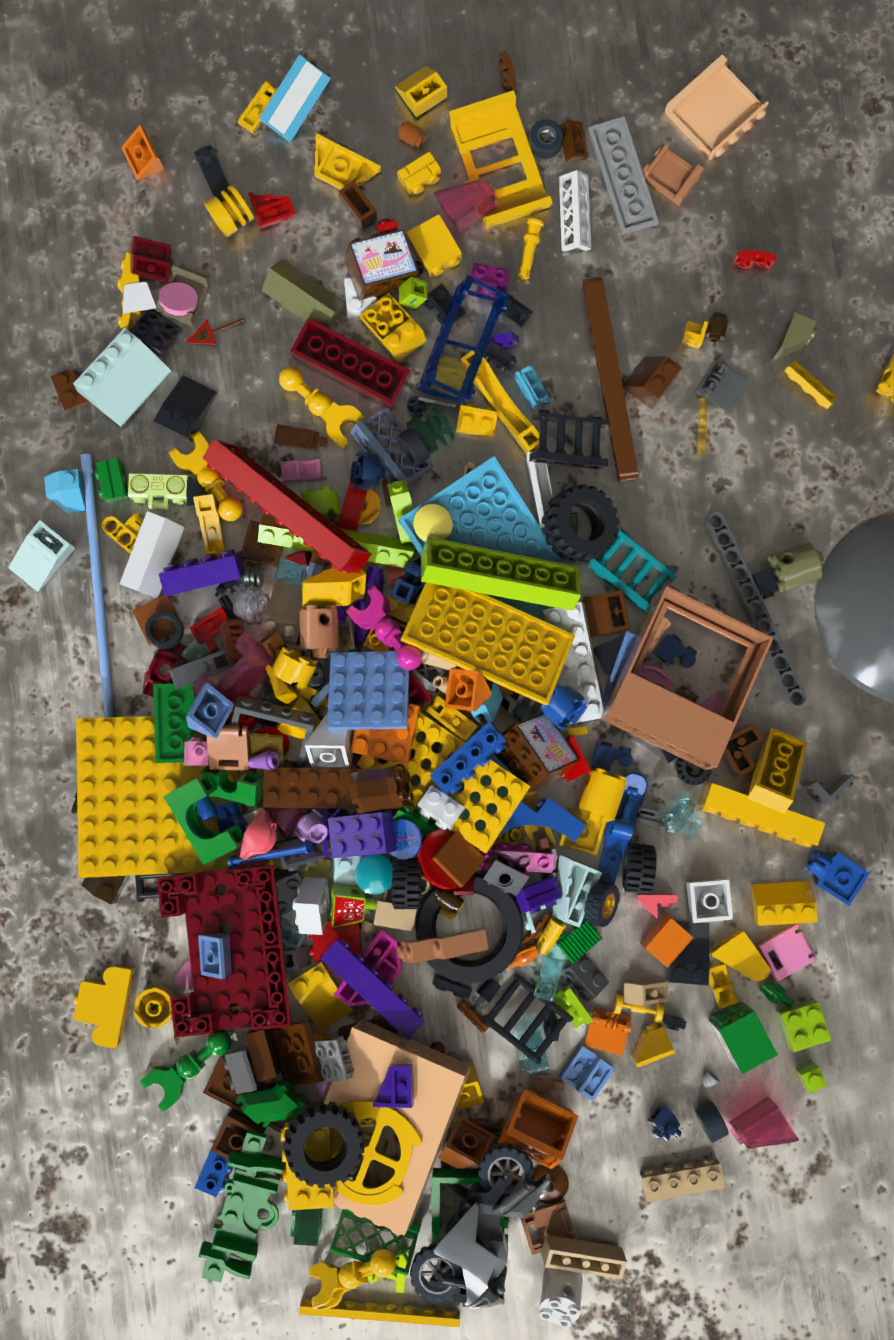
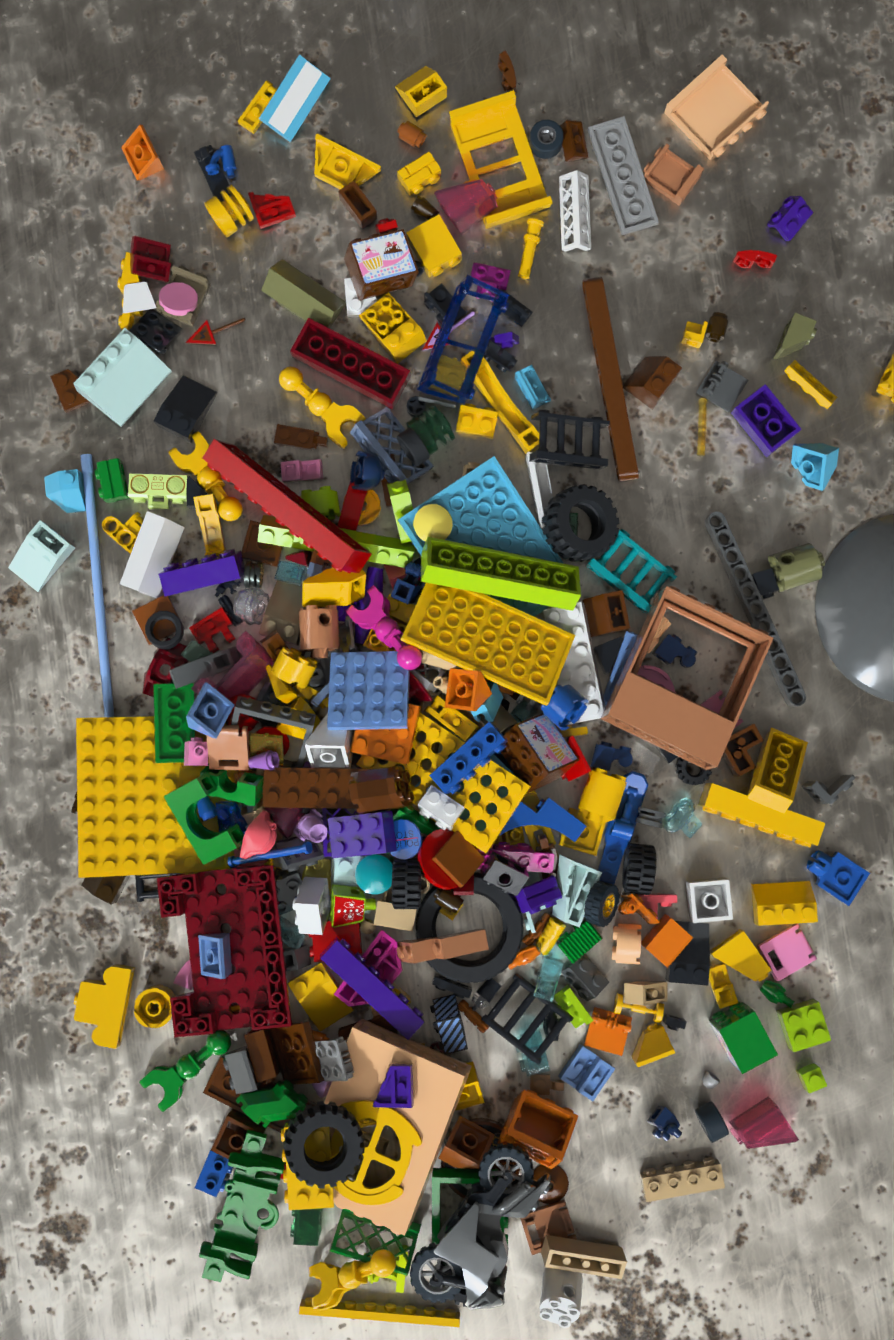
(228, 161): none -> blue plant
(228, 628): copper slope -> none
(413, 292): lime brick -> none
(424, 208): none -> dark brown cone
(432, 338): none -> piece
(449, 1024): none -> container
(628, 943): none -> light nougat brick
(633, 904): none -> orange hinge
(765, 420): none -> dark purple brick
(790, 217): none -> dark purple bracket
(815, 463): none -> medium azure slope

